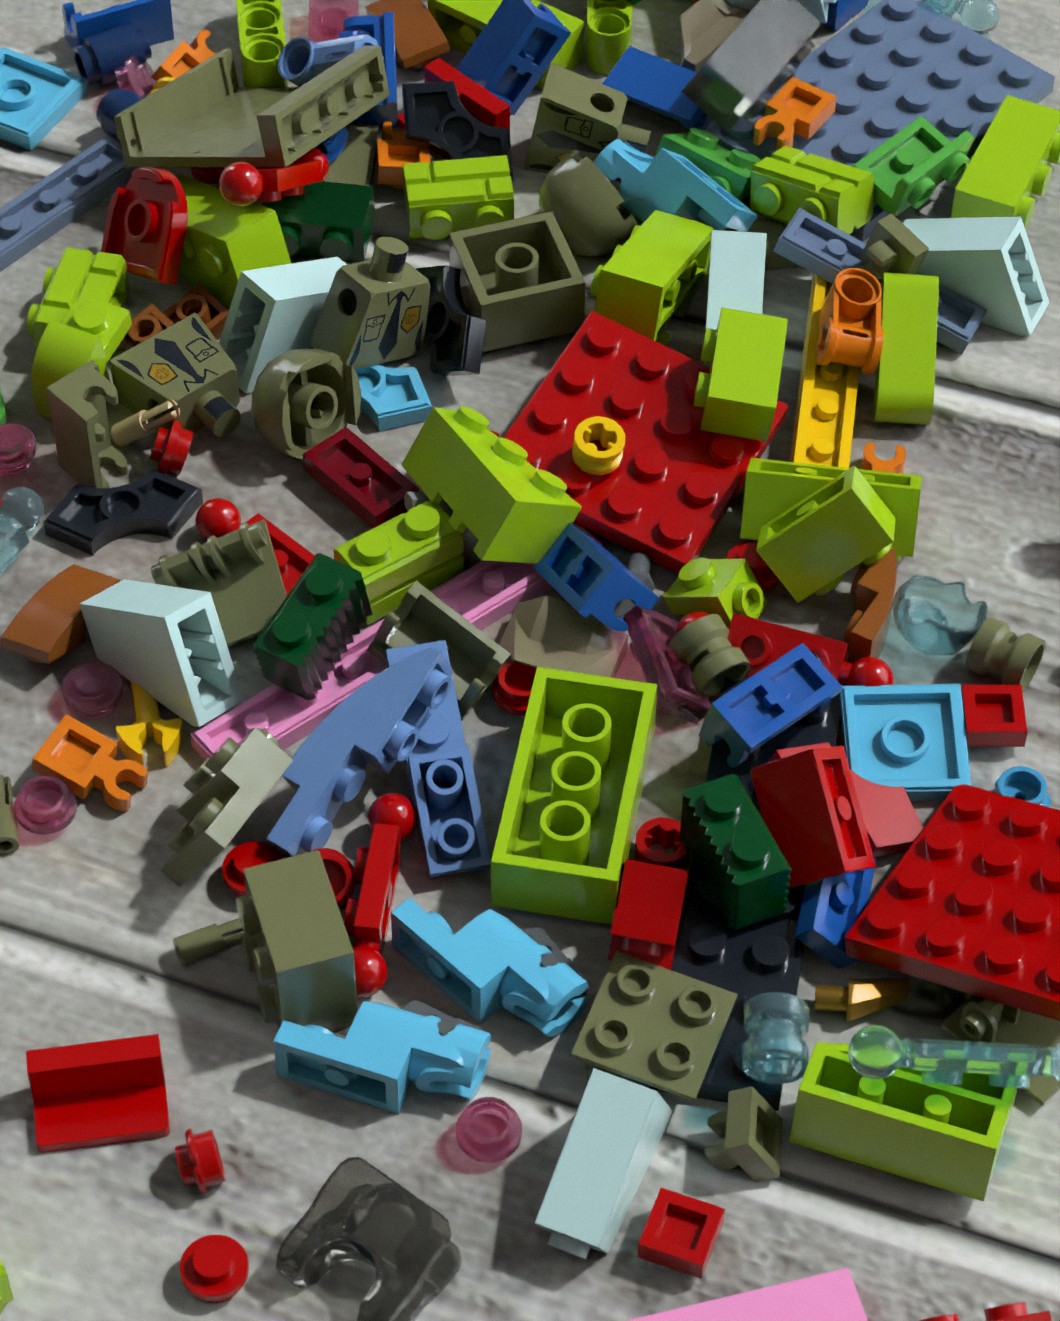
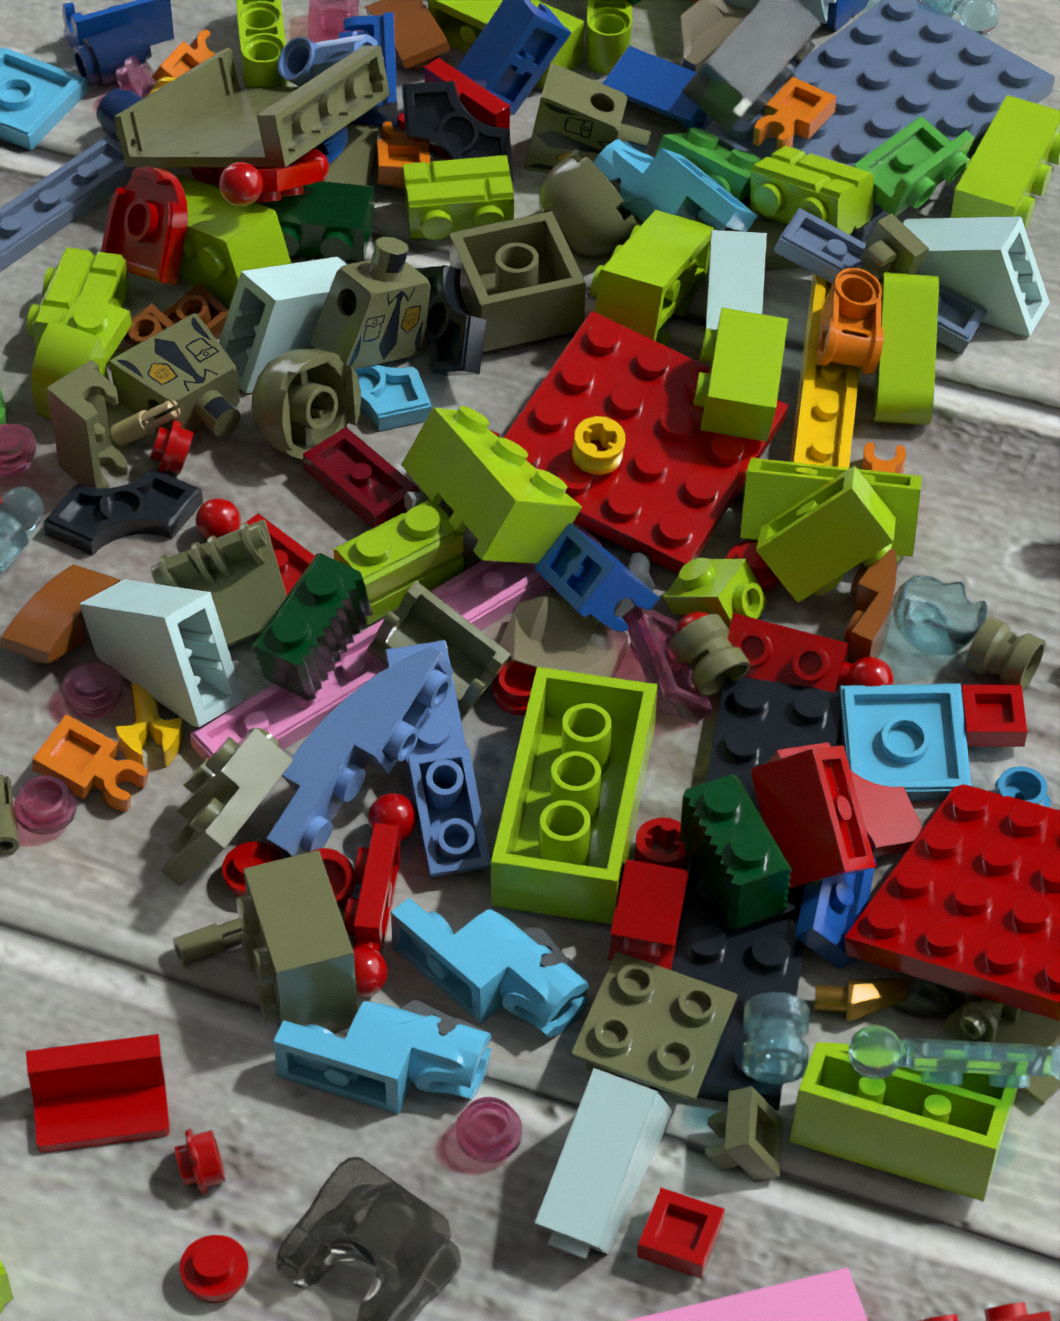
(769, 703): blue hinge -> none

